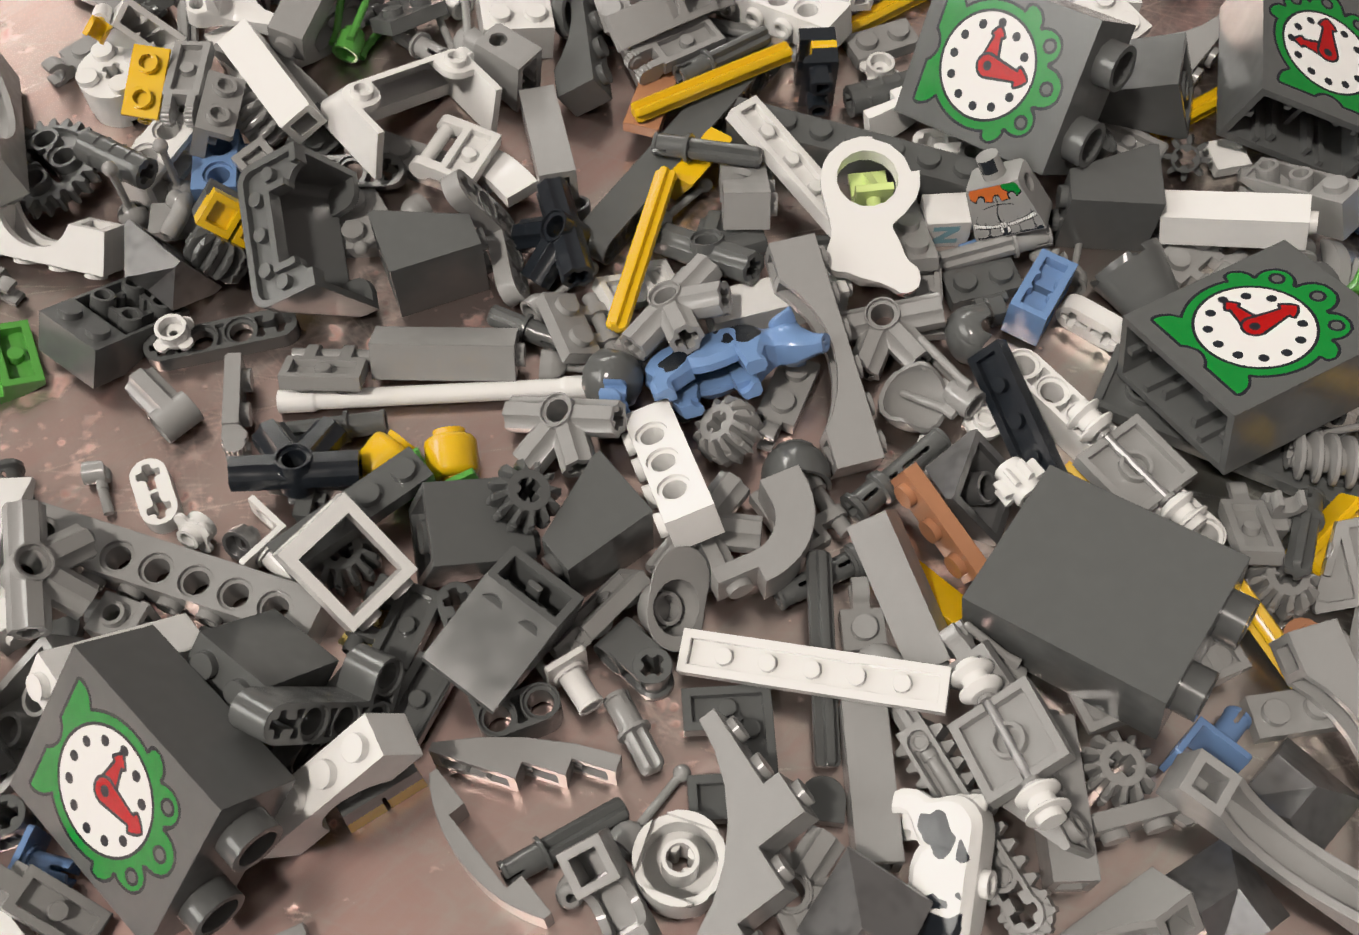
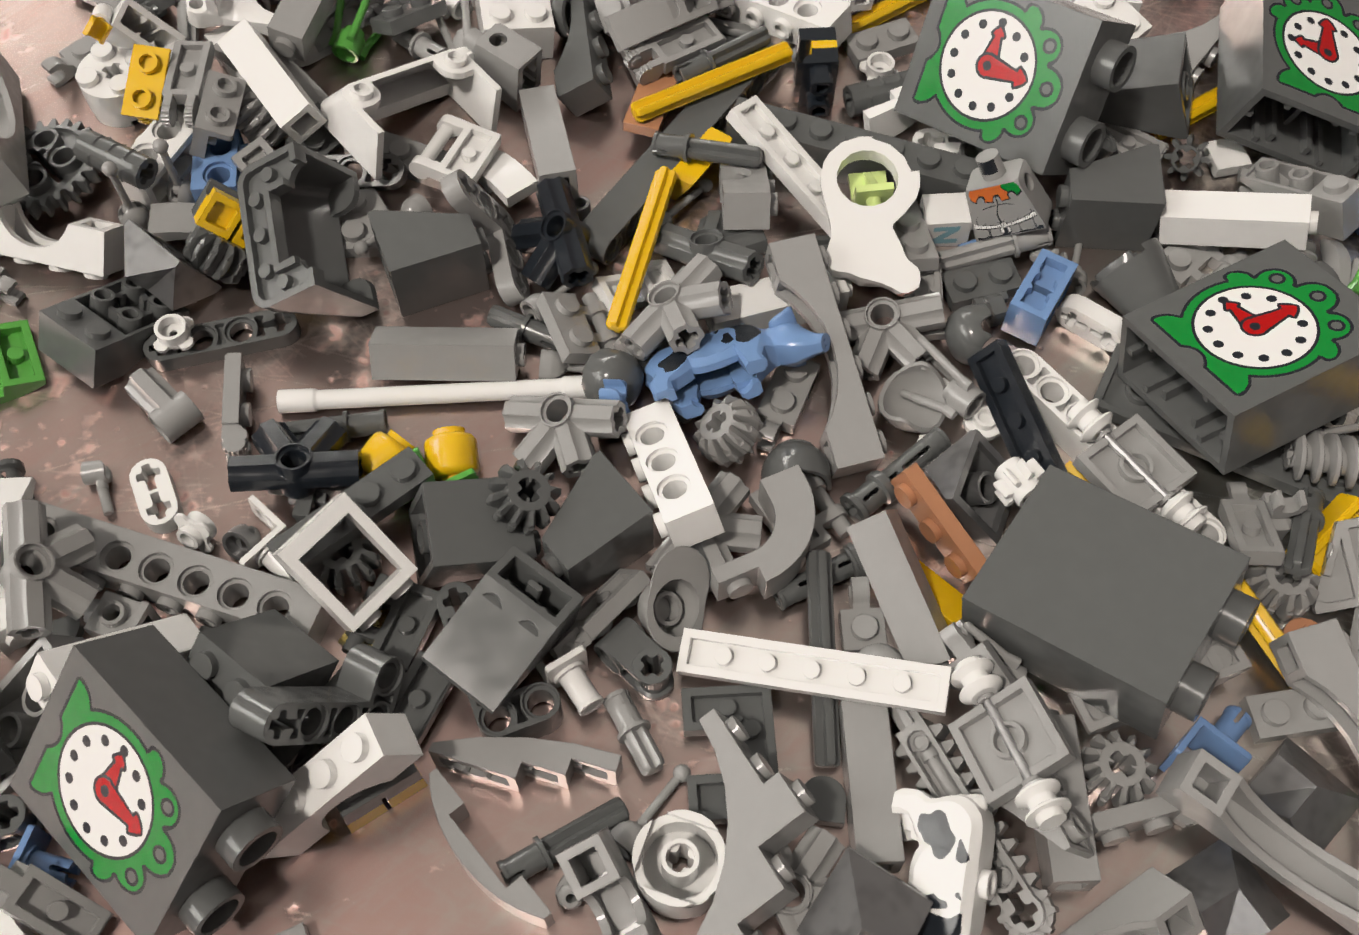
(181, 206): light grey arm -> none
(325, 369): light grey plate -> none

